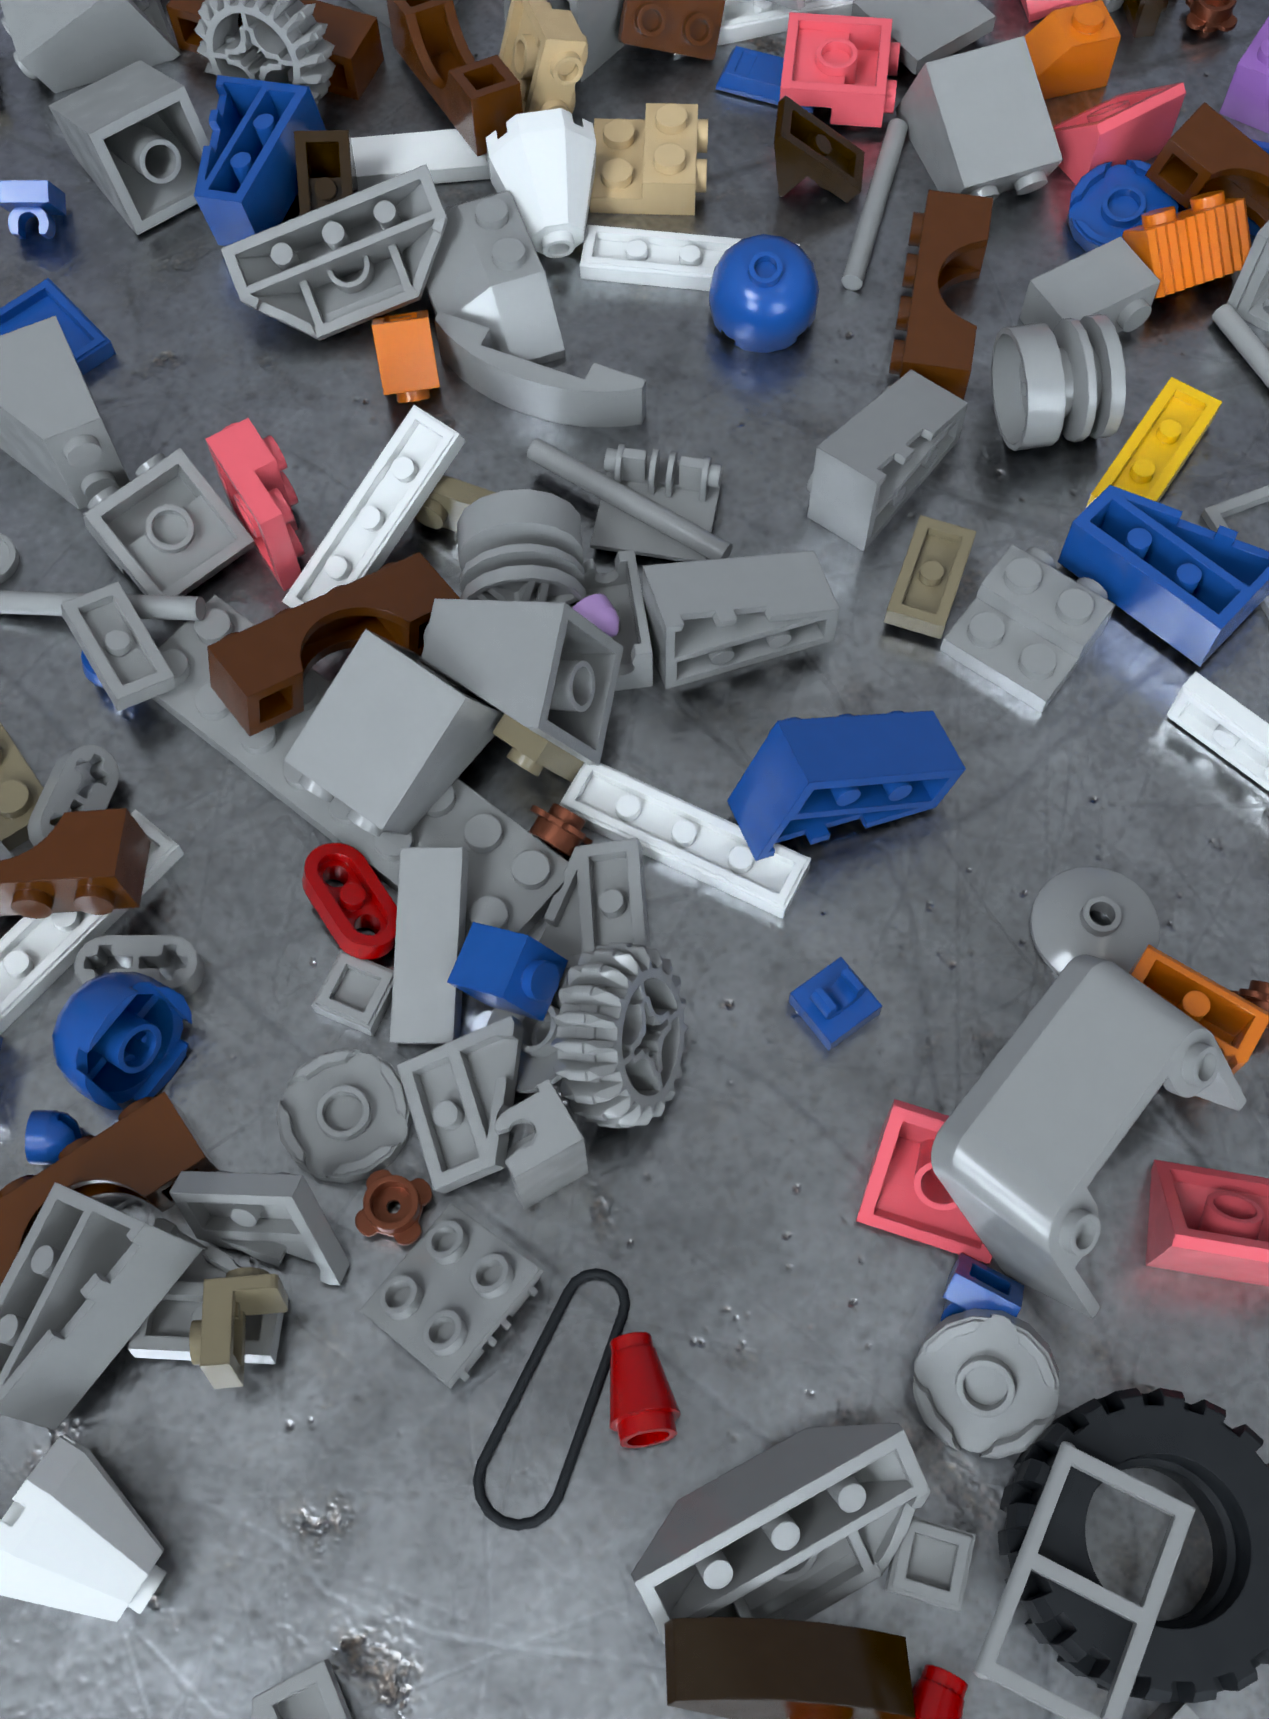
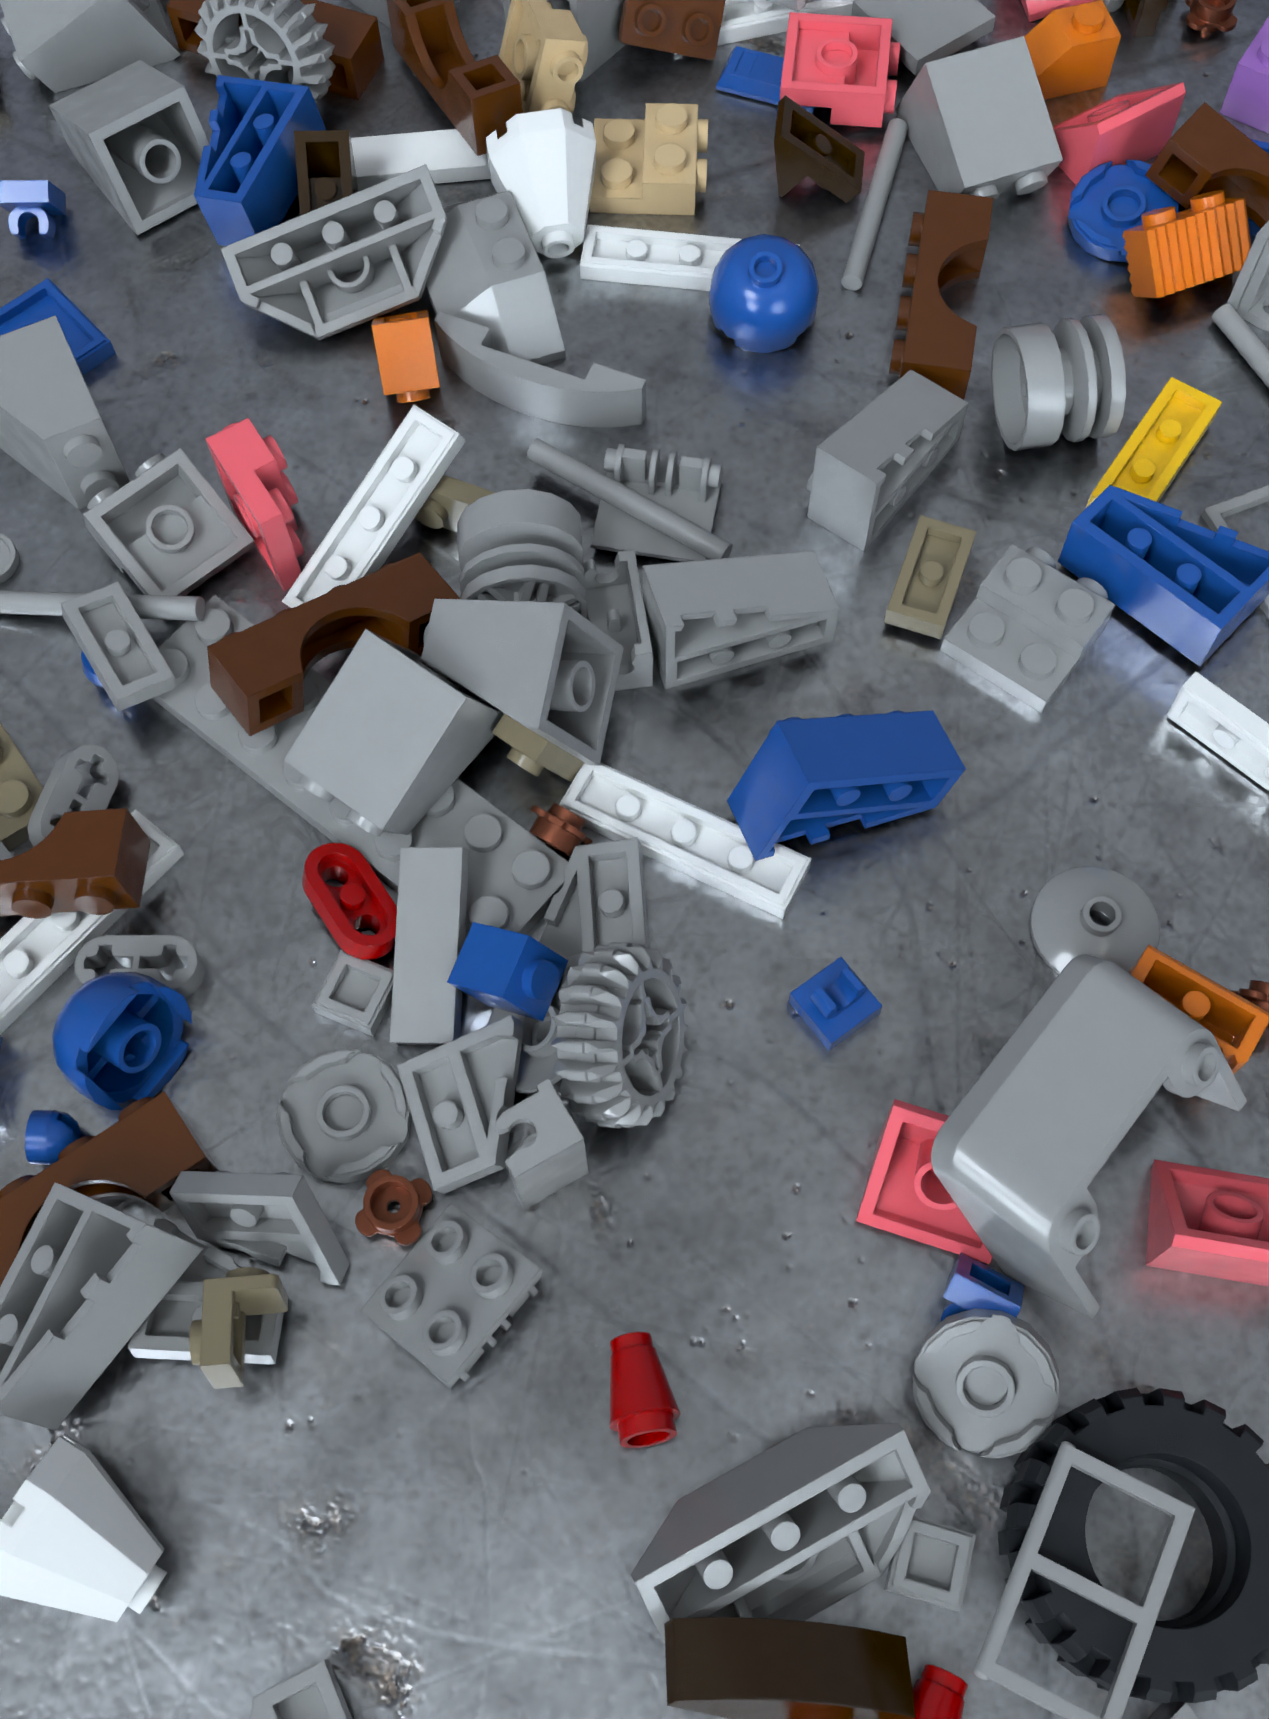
(565, 1475): black piece -> none
(599, 612): lavender hinge -> none
(1102, 282): light grey piece -> none

